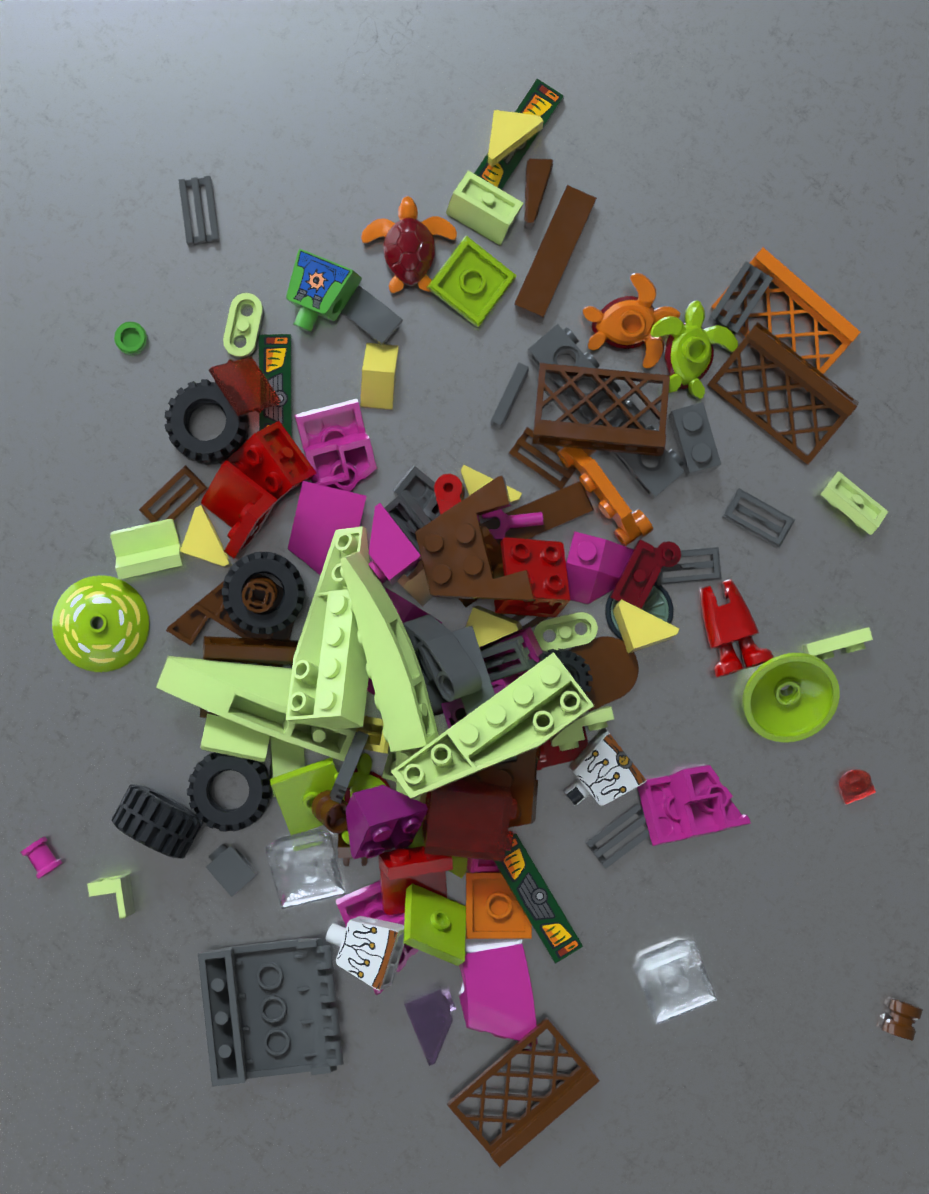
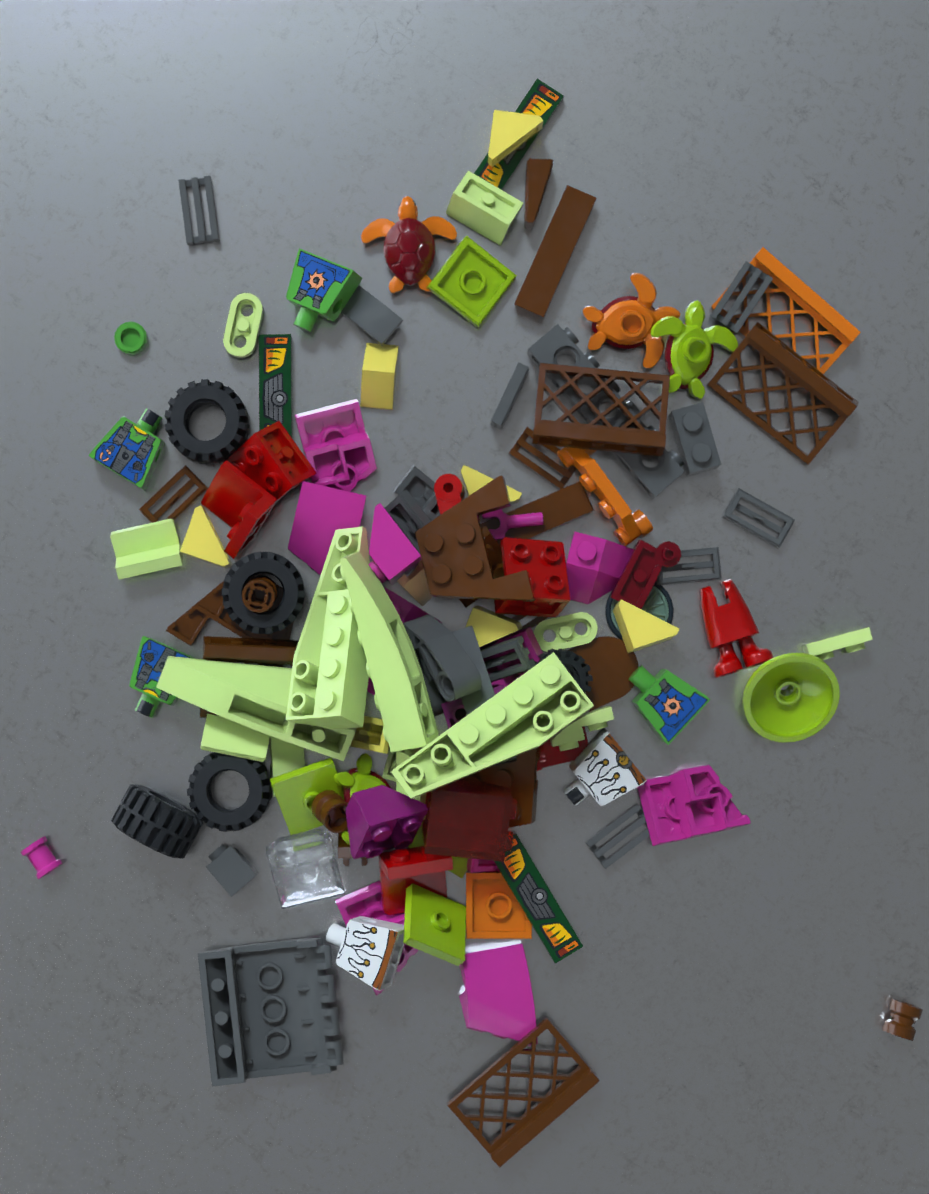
(117, 884): yellowish green panel -> none
(123, 629): lime dish -> none
(132, 449): none -> torso
(146, 673): none -> torso
(244, 386): clear red piece -> none
(348, 766): dark grey tile -> none
(431, 1020): clear purple slope -> none
(666, 702): none -> torso
(674, 980): clear slope -> none
(854, 503): yellowish green plate -> none
(855, 786): clear red plate -> none

